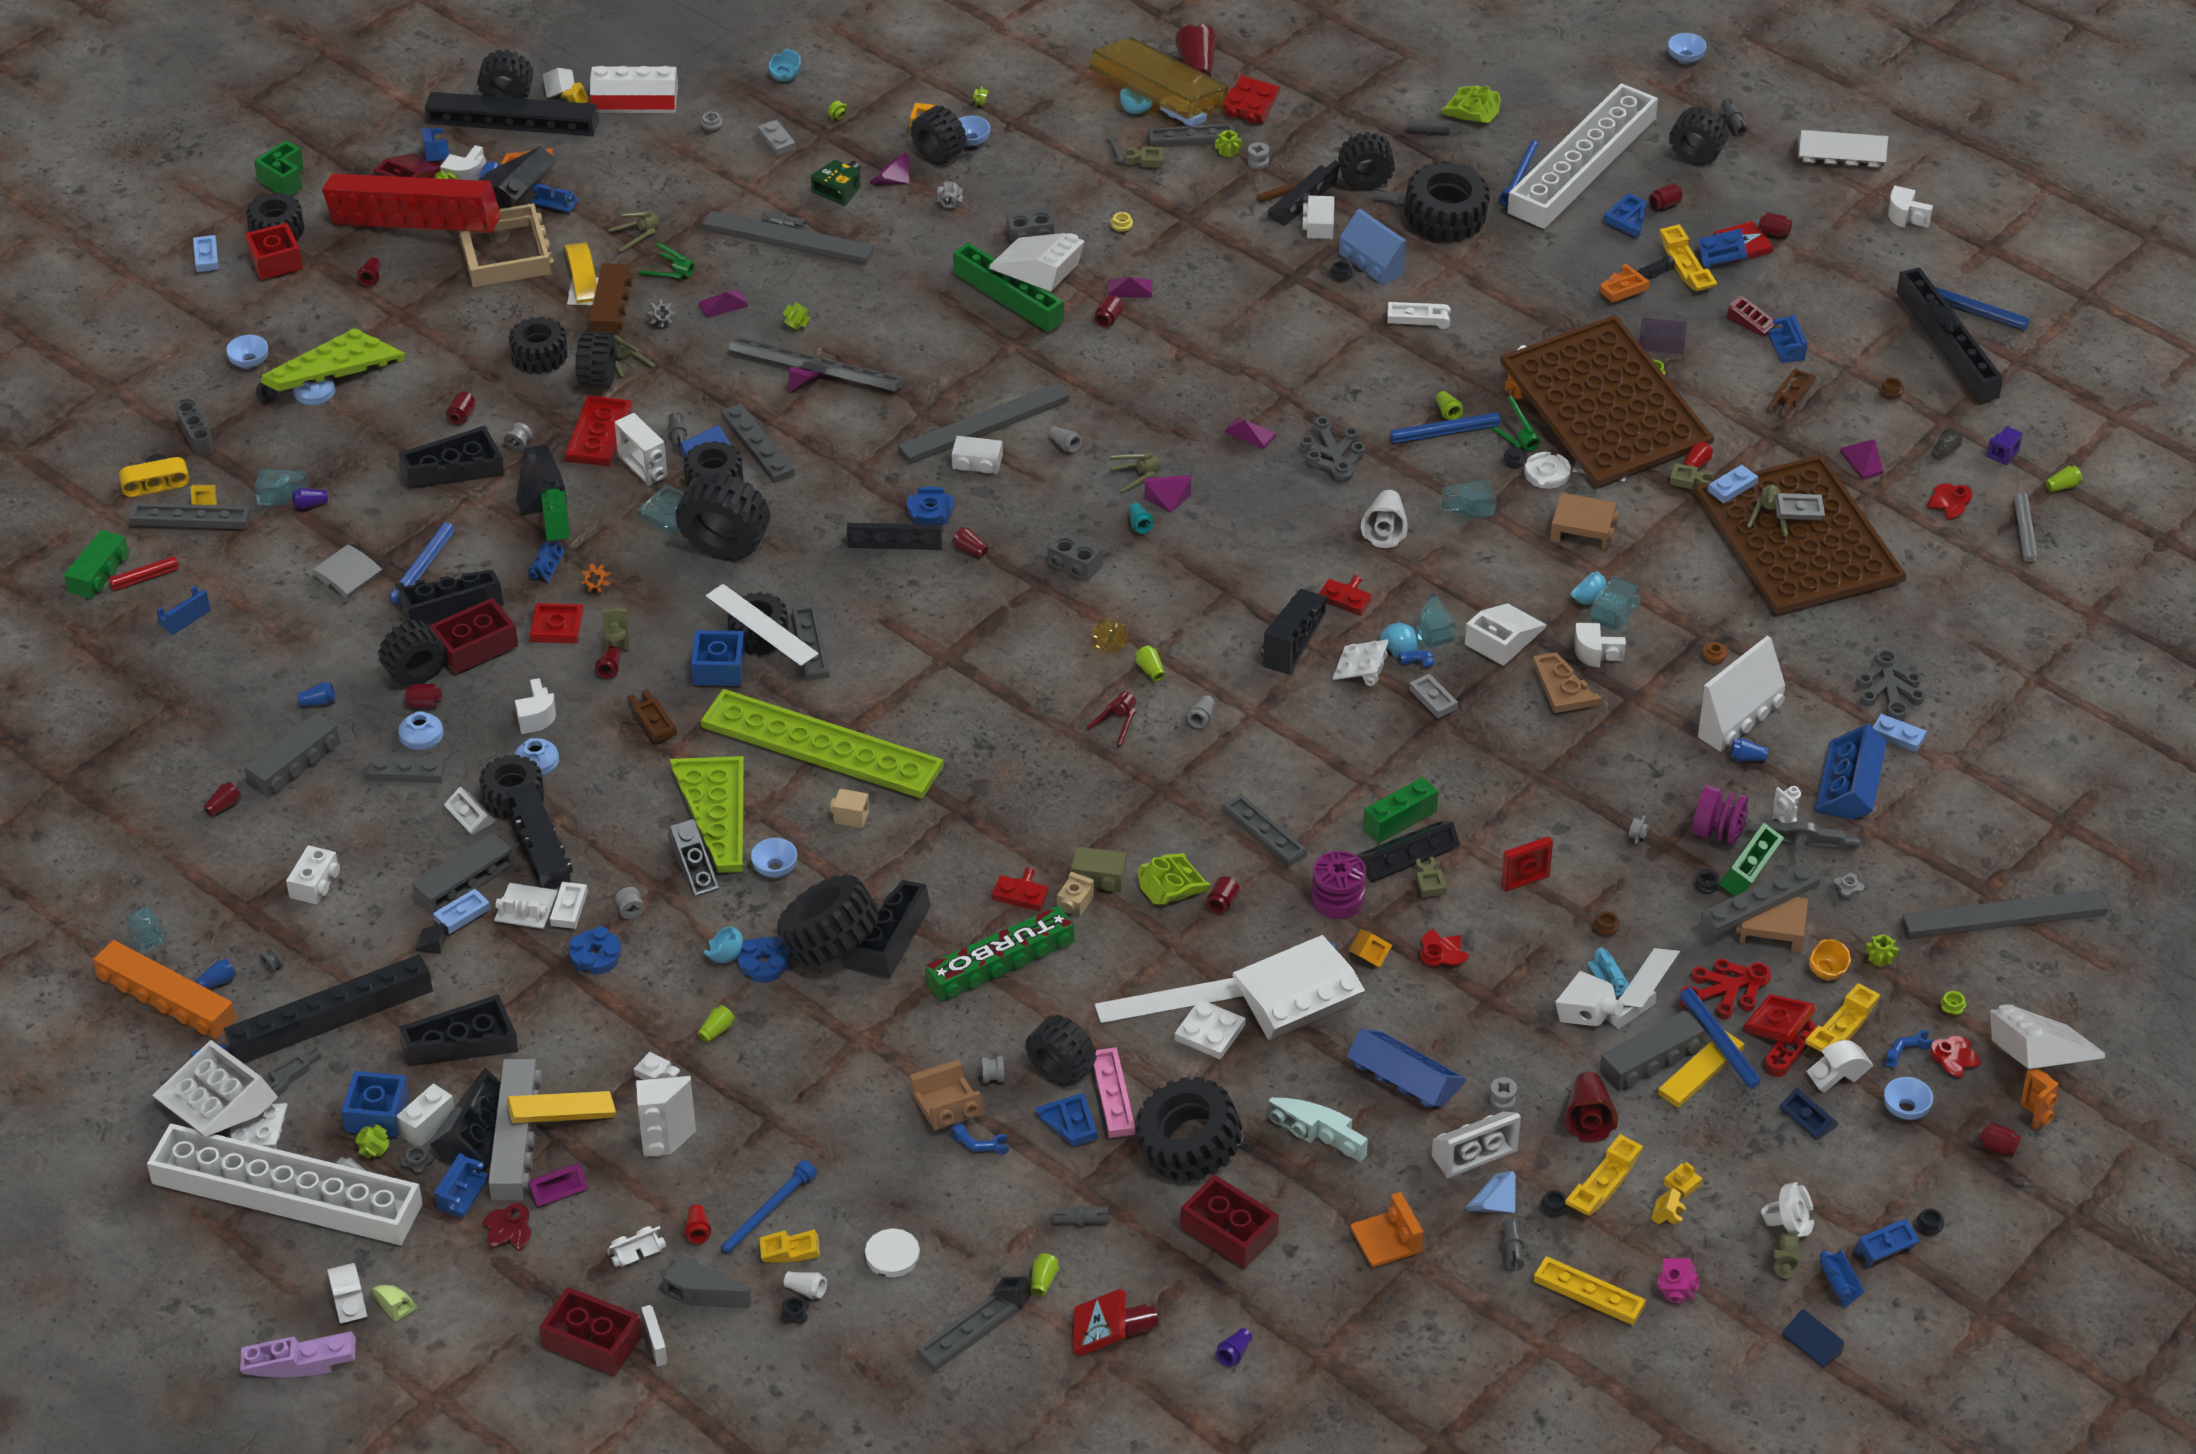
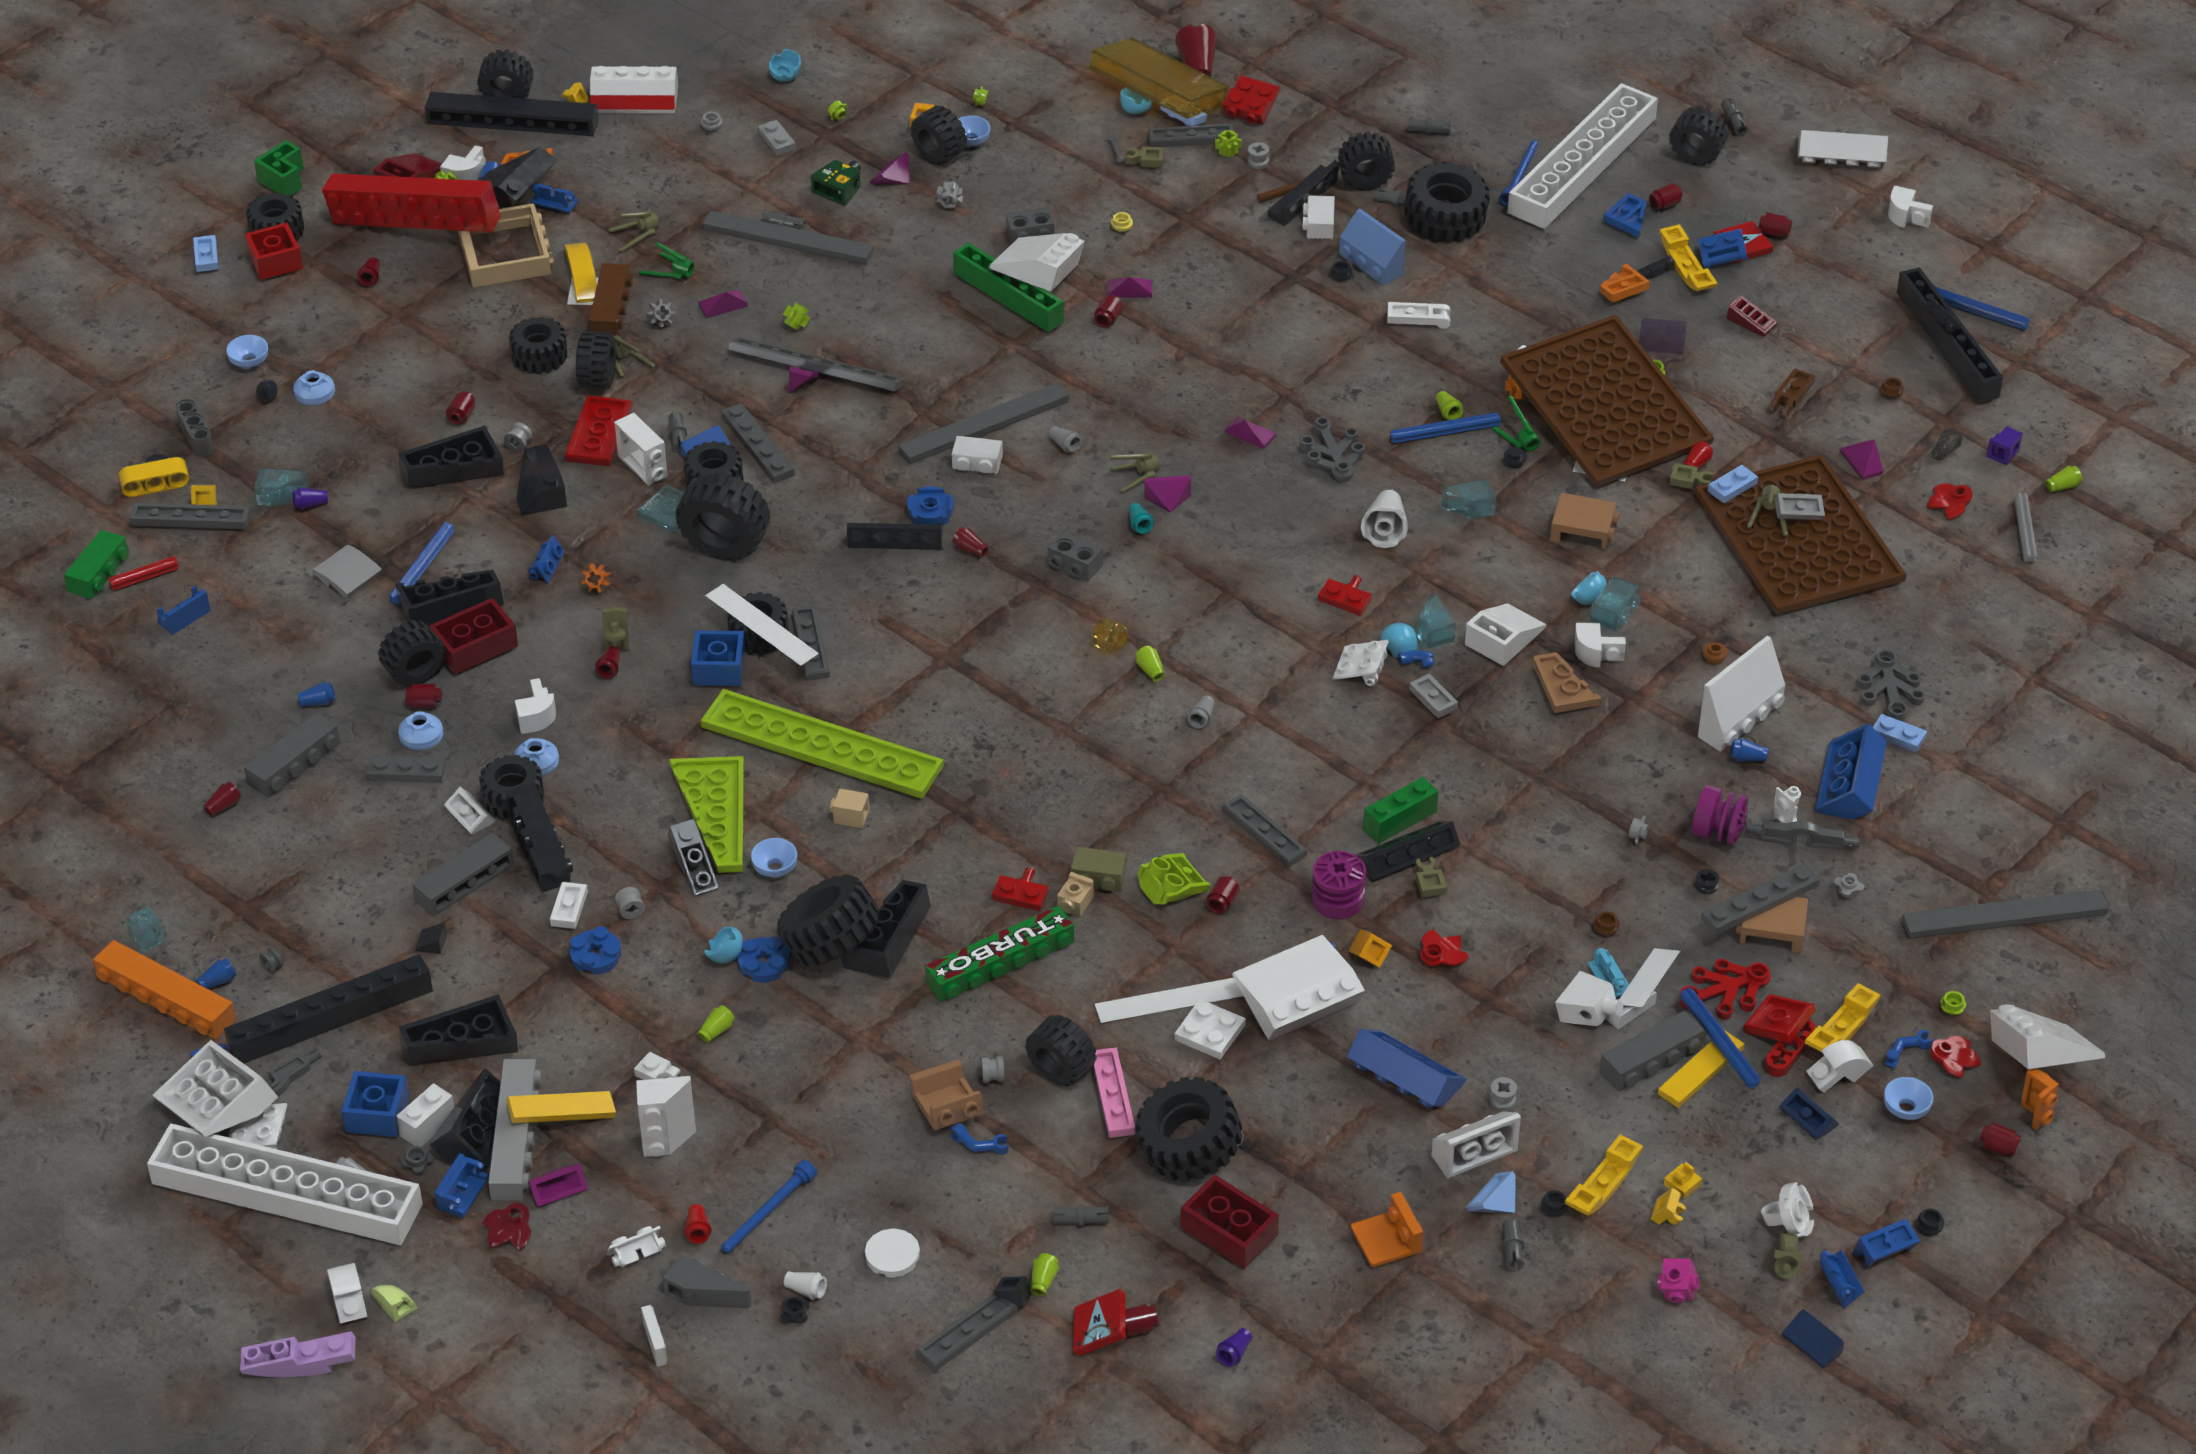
(313, 875): white brick -> none
(337, 357): lime wing -> none
(372, 1141): lime gear -> none
(434, 148): blue hinge -> none
(462, 910): light blue plate -> none
(525, 905): white hinge -> none
(555, 514): green brick -> none
(556, 623): red tile -> none
(557, 81): white panel -> none
(590, 1331): dark red brick -> none
(652, 716): reddish brown hinge -> none
(784, 1248): yellow slope -> none
(1069, 1119): blue wing -> none
(1121, 706): dark red plant -> none
(1292, 631): black wedge -> none
(1313, 1120): light aqua slope -> none
(1473, 104): lime slope -> none
(1526, 863): red tile -> none
(1547, 470): white tile -> none
(1589, 1290): yellow plate -> none
(1590, 1109): dark red cone -> none
(1687, 44): light blue piece -> none
(1751, 860): green brick -> none
(1788, 339): blue hinge -> none
(1829, 959): light orange hair -> none
(1881, 950): lime gear -> none

